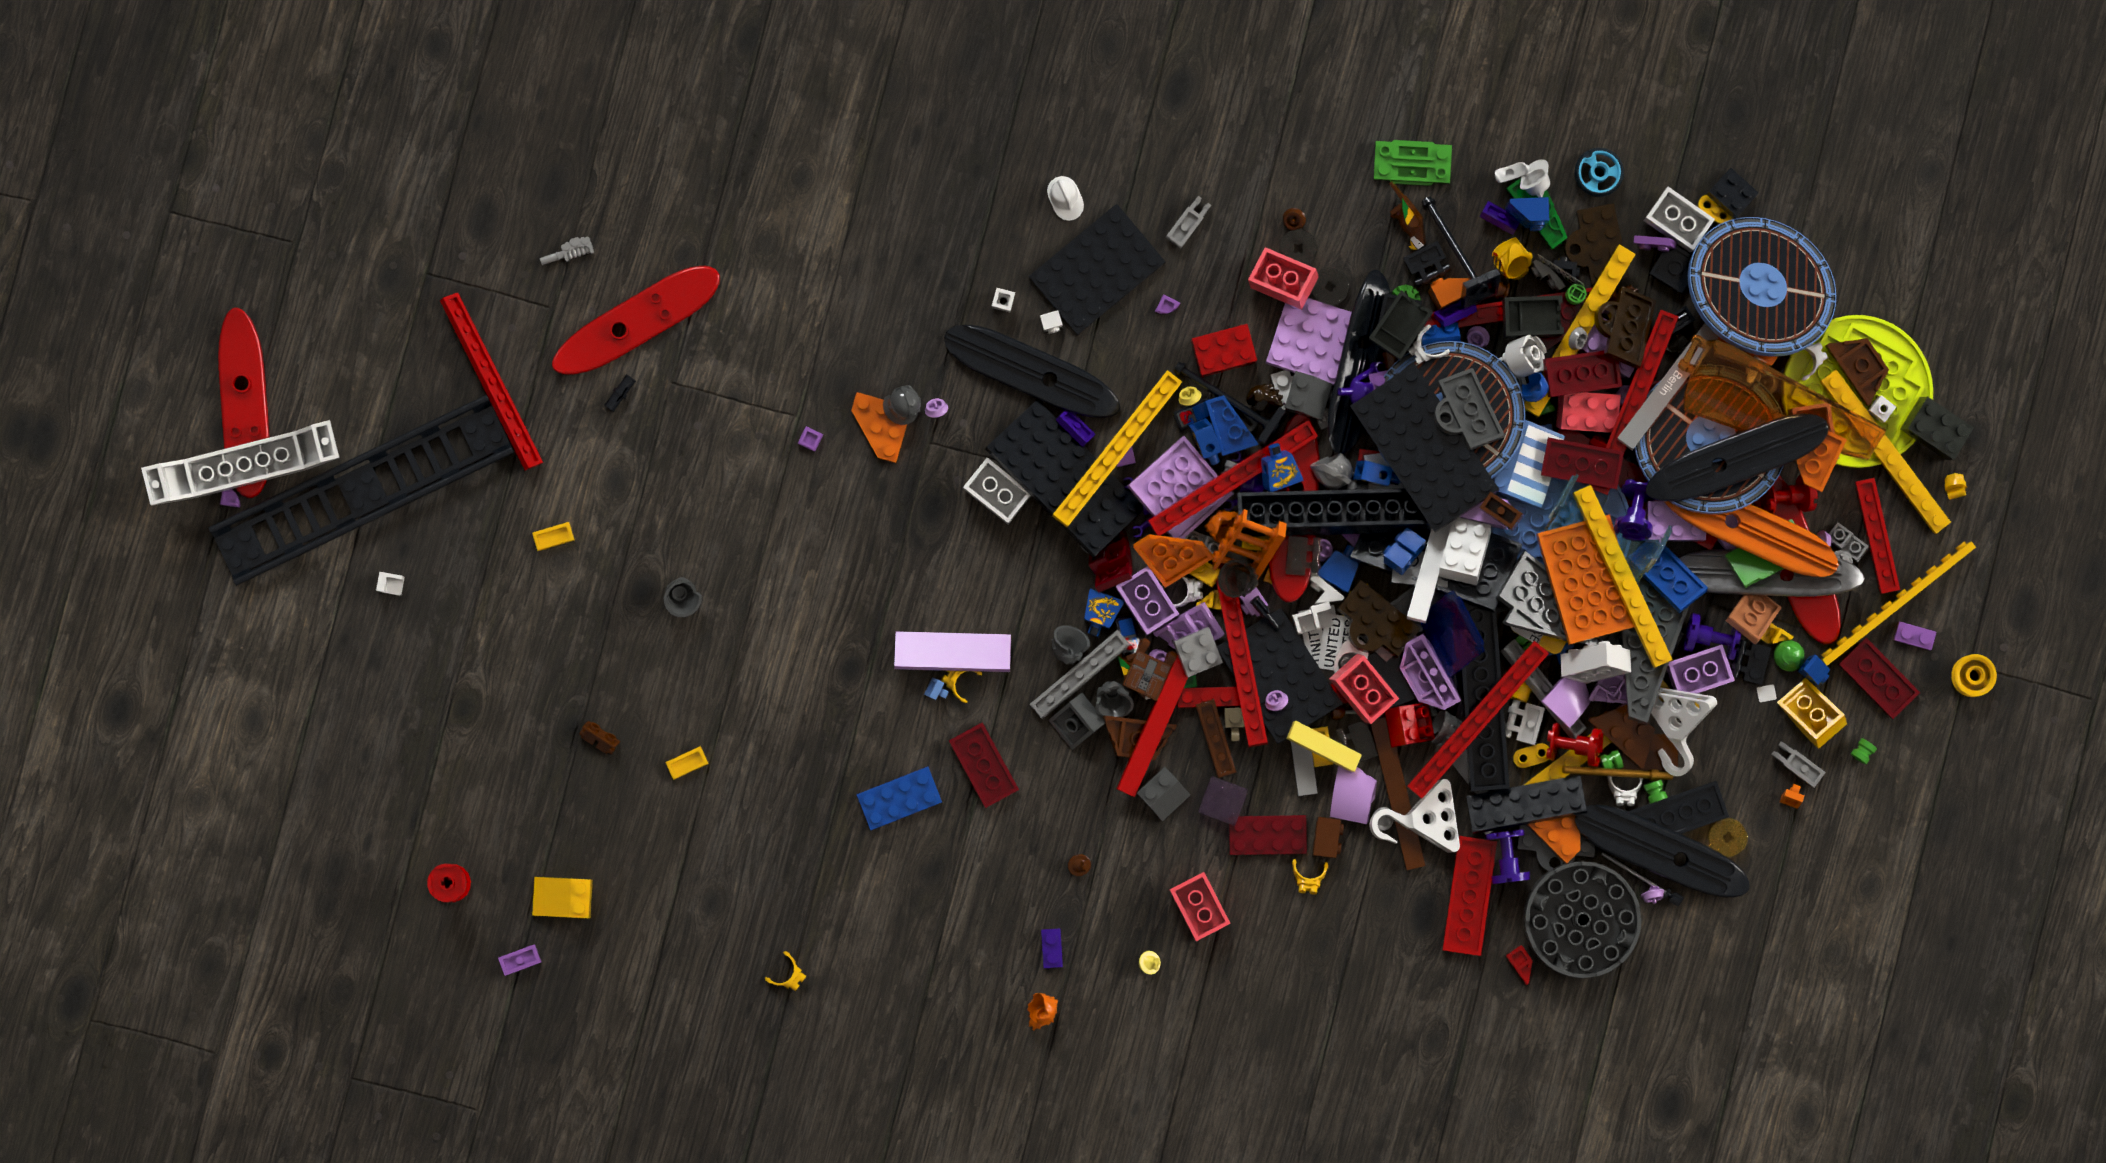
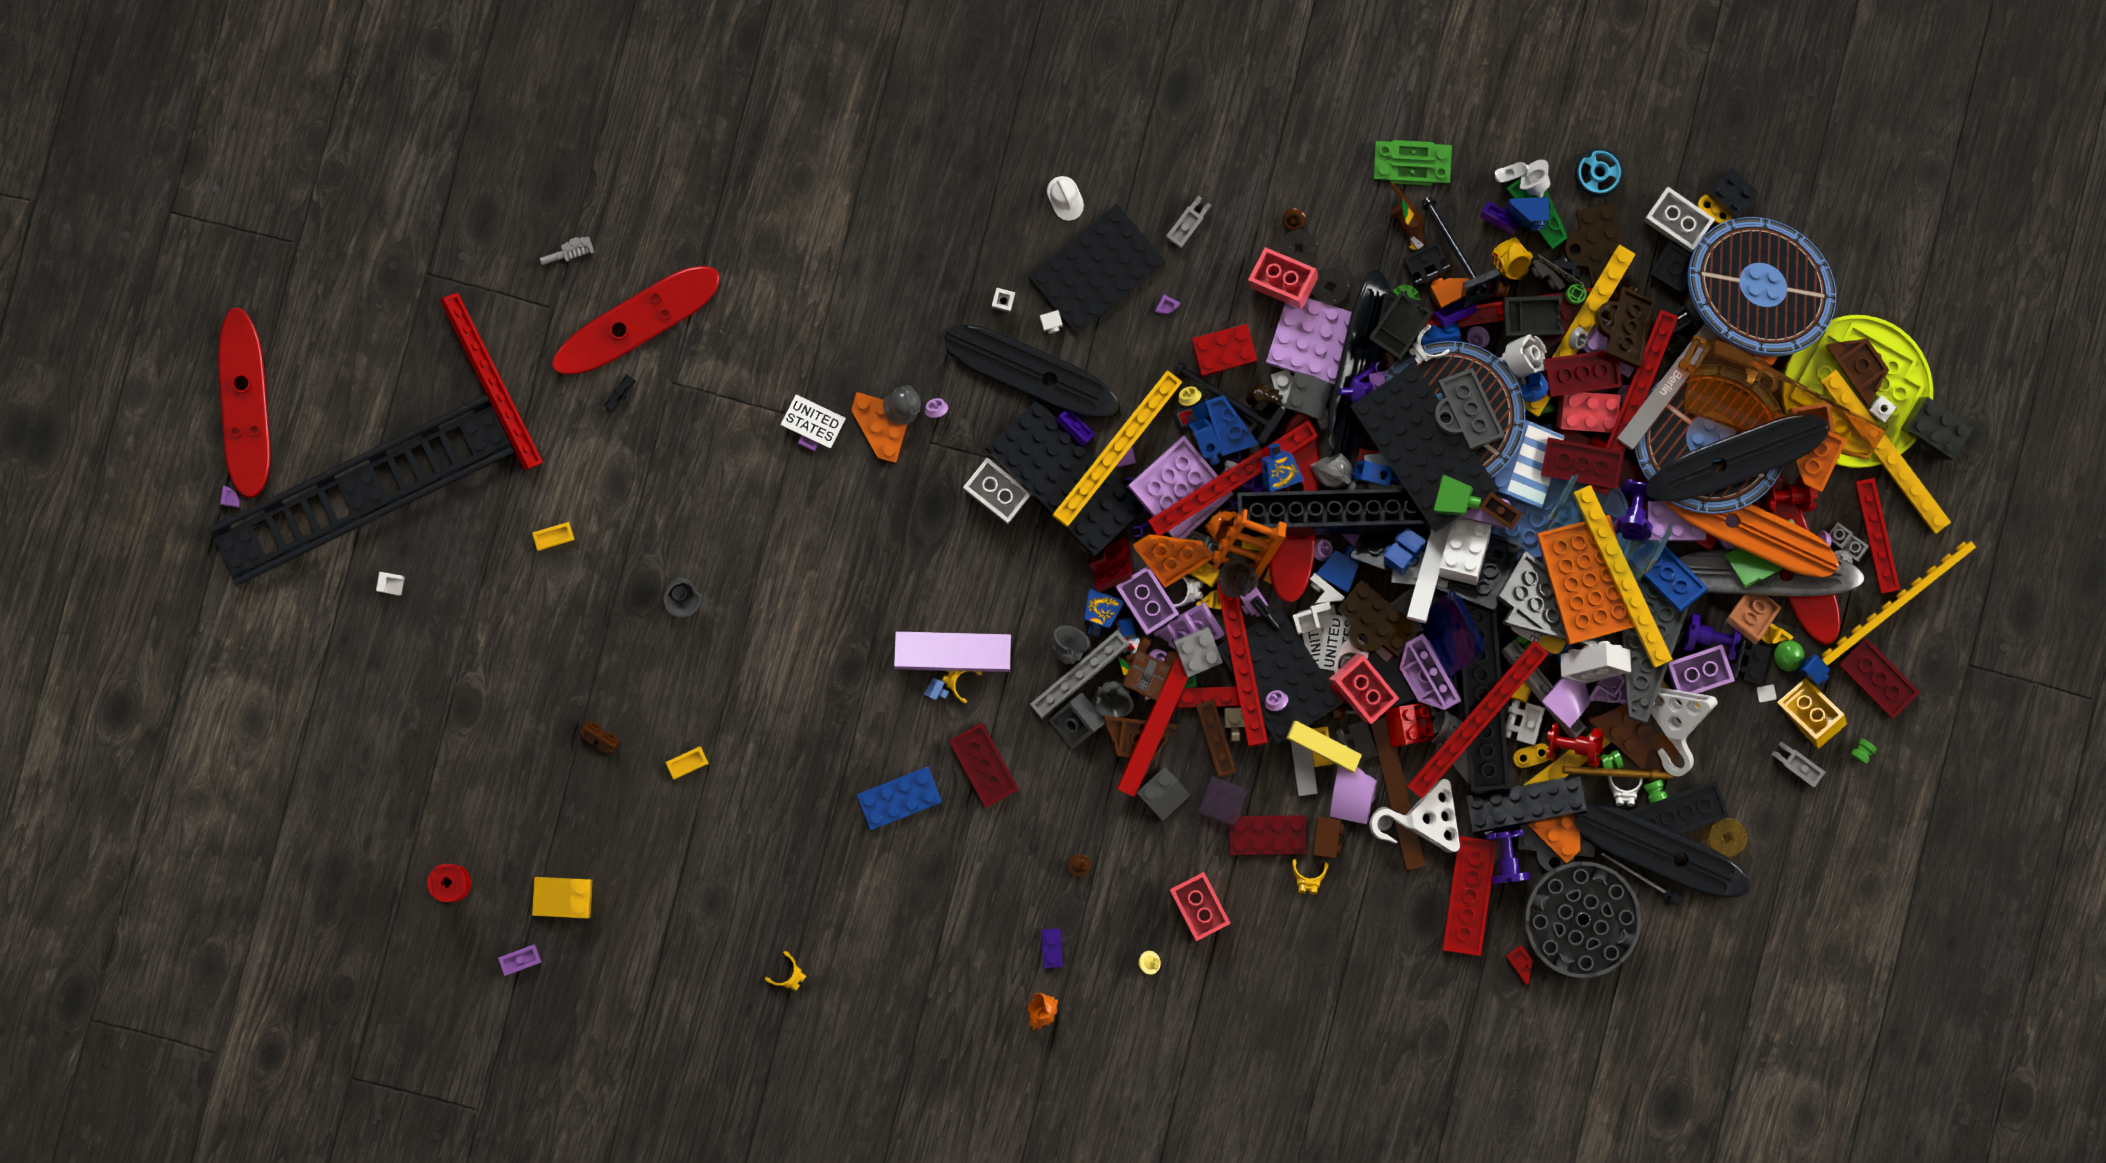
(241, 465): white slope -> none
(813, 421): none -> white sticker
(1297, 553): clear smoke plate -> none
(1455, 498): none -> bright green torso
(1653, 894): lavender hat -> none
(1662, 244): medium lavender plate -> none
(1792, 797): orange tile -> none
(1817, 356): white helmet -> none
(1914, 636): medium lavender plate -> none
(1955, 485): yellow piece -> none
(1961, 675): yellow wheel -> none

